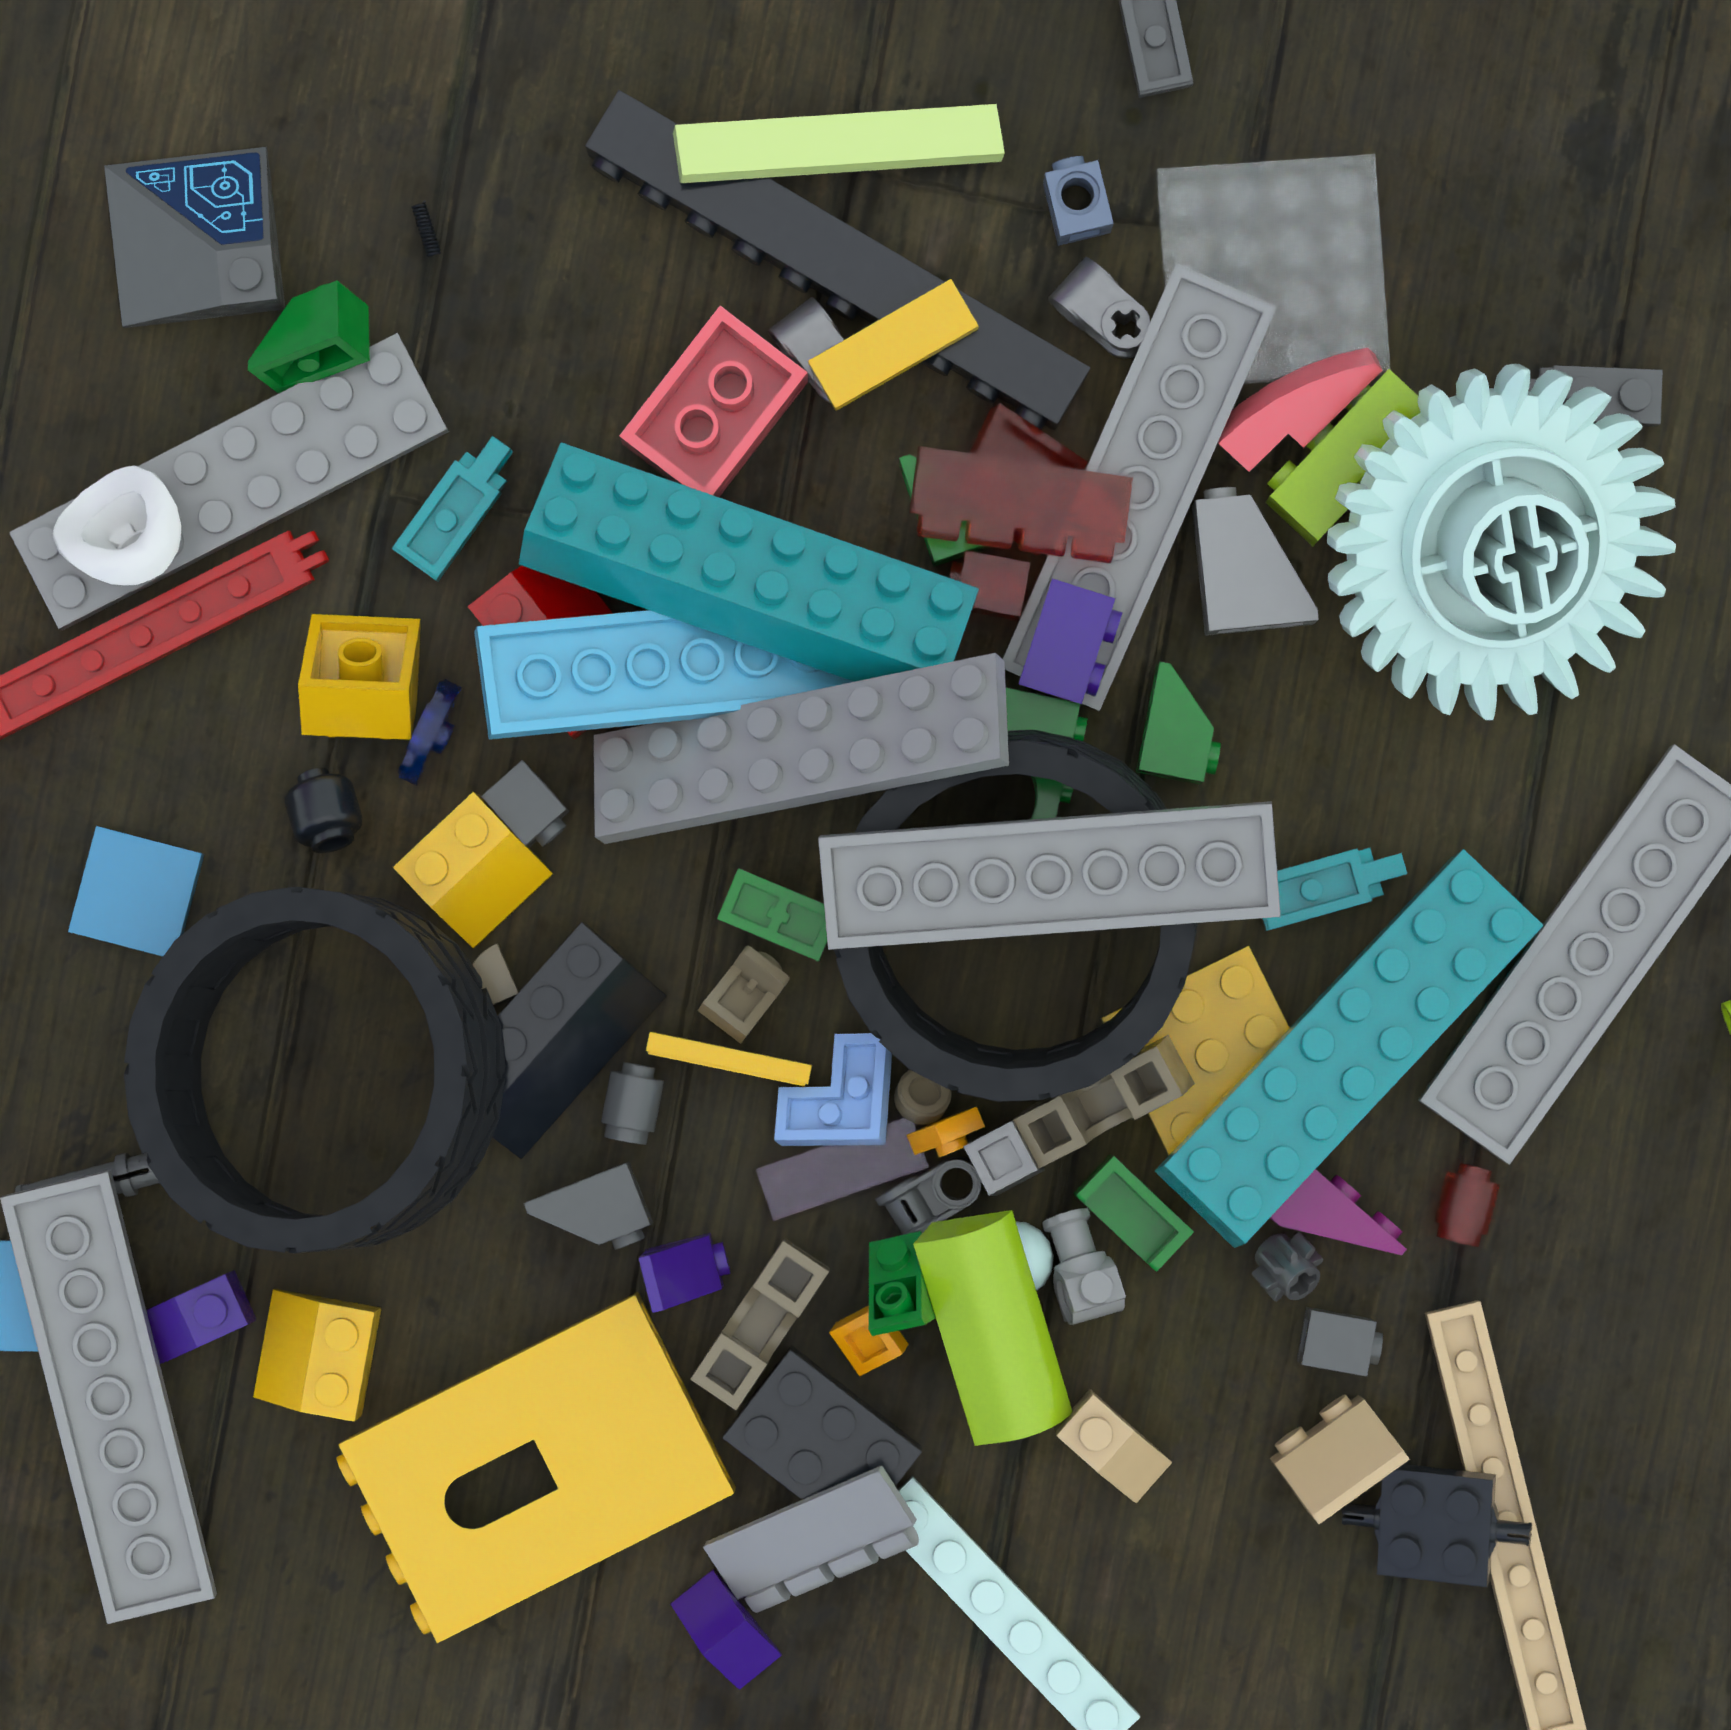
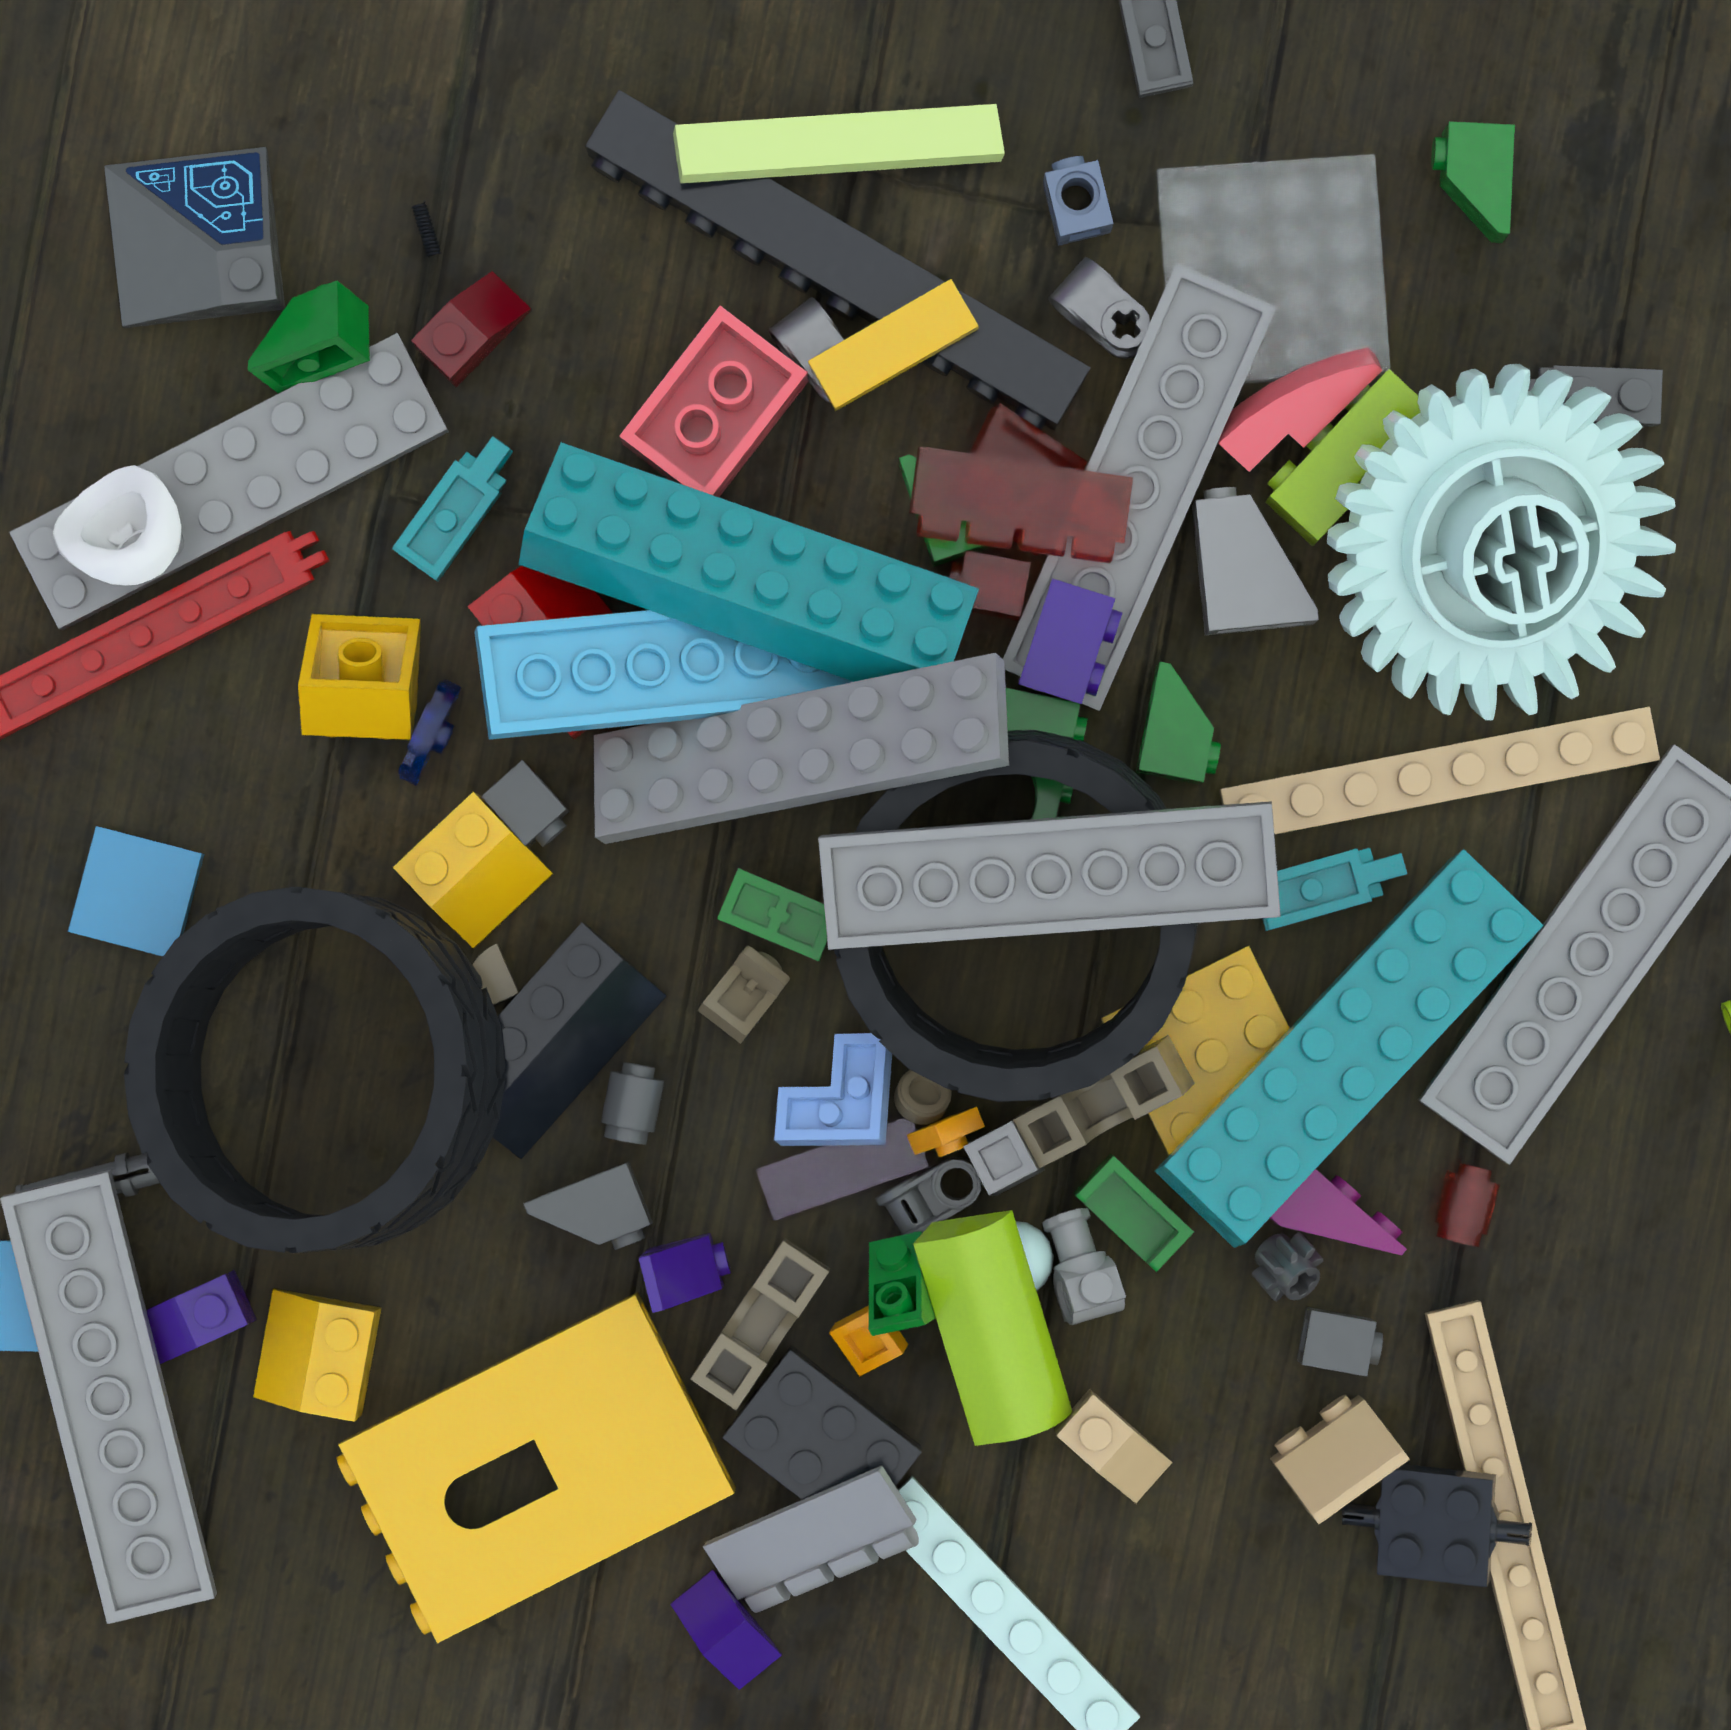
(323, 810): black head -> none
(470, 327): none -> dark red slope
(728, 1059): yellow tile -> none
(1454, 771): none -> tan plate
(1478, 173): none -> green slope

